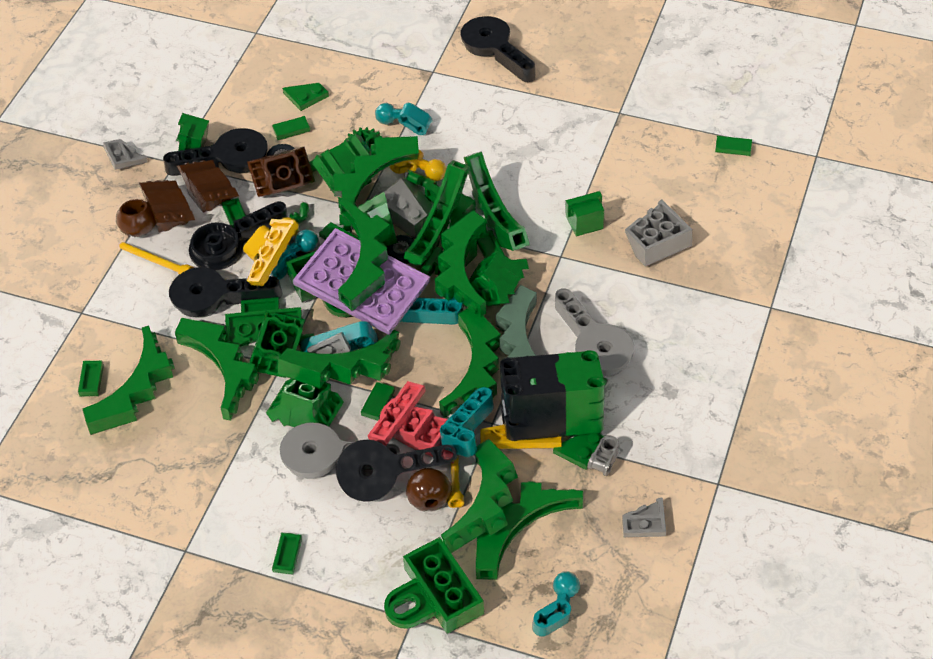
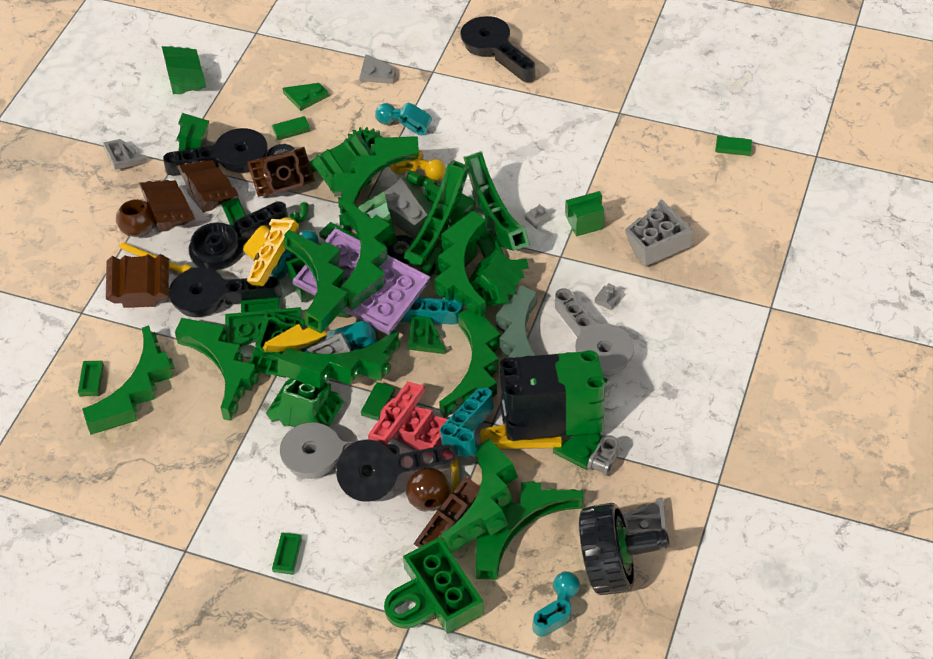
(137, 280): none -> reddish brown slope
(183, 69): none -> green slope
(295, 339): none -> yellow slope
(323, 263): none -> green arch
(377, 71): none -> light grey wing
(424, 336): none -> green wing
(450, 512): none -> reddish brown slope
(537, 216): none -> light grey tile
(607, 296): none -> light grey tile
(610, 549): none -> black wheel

